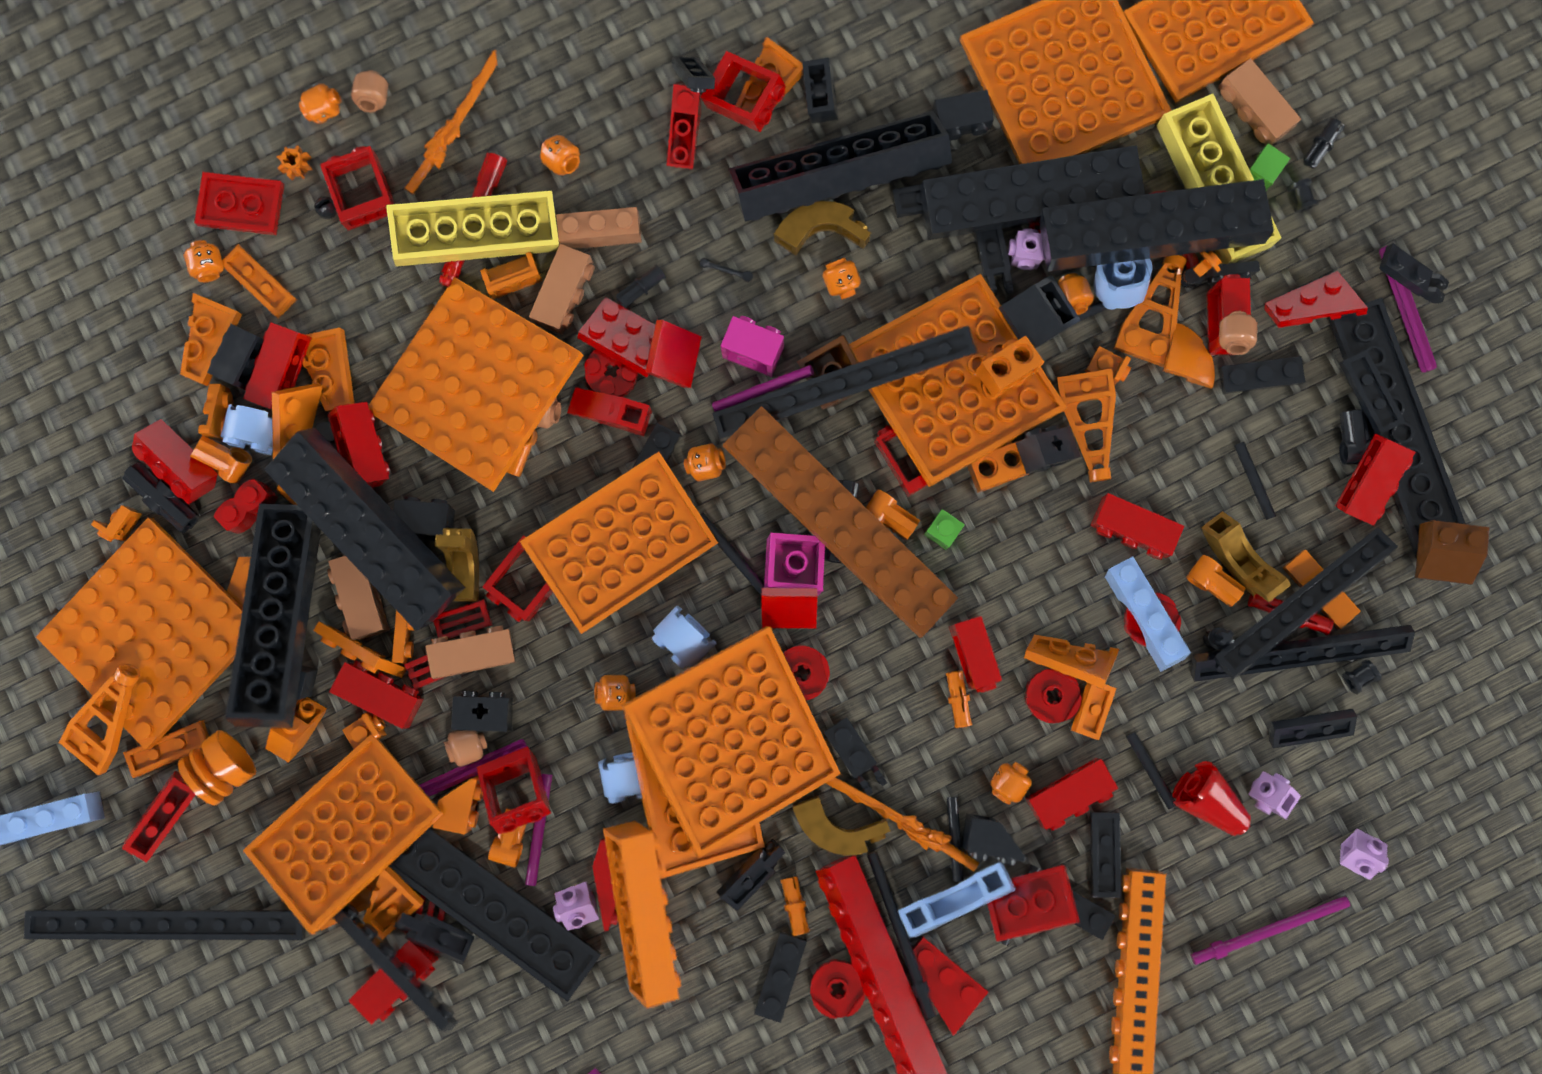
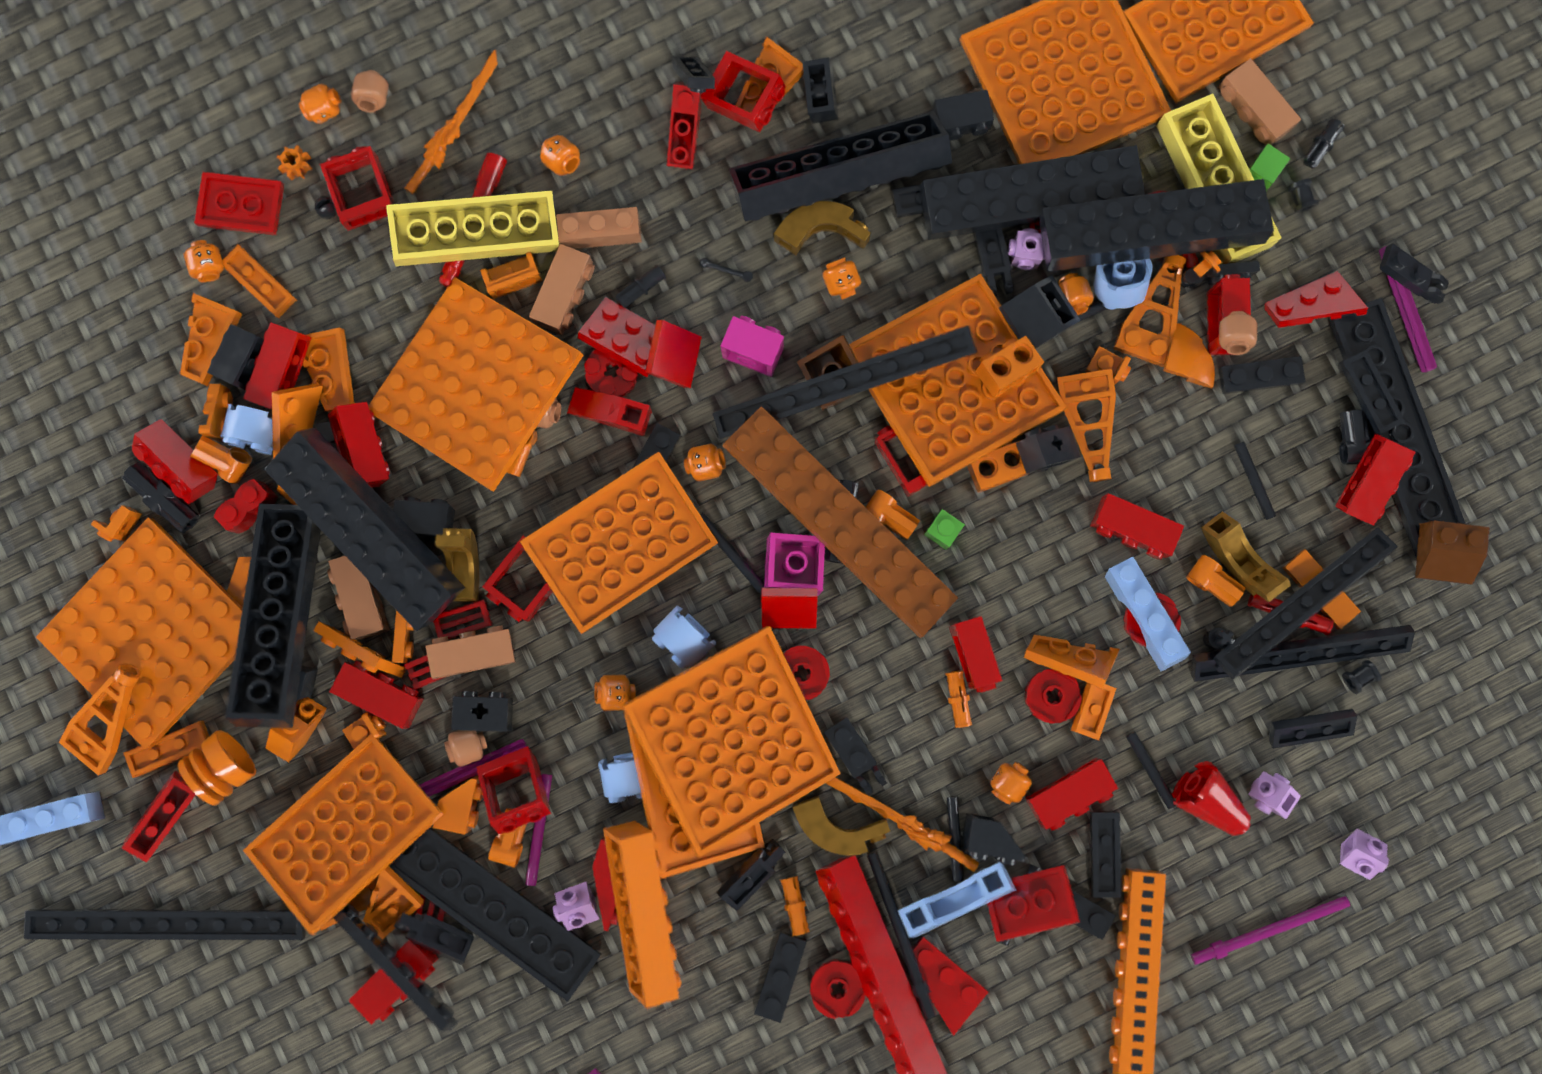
(763, 388): magenta bar -> none

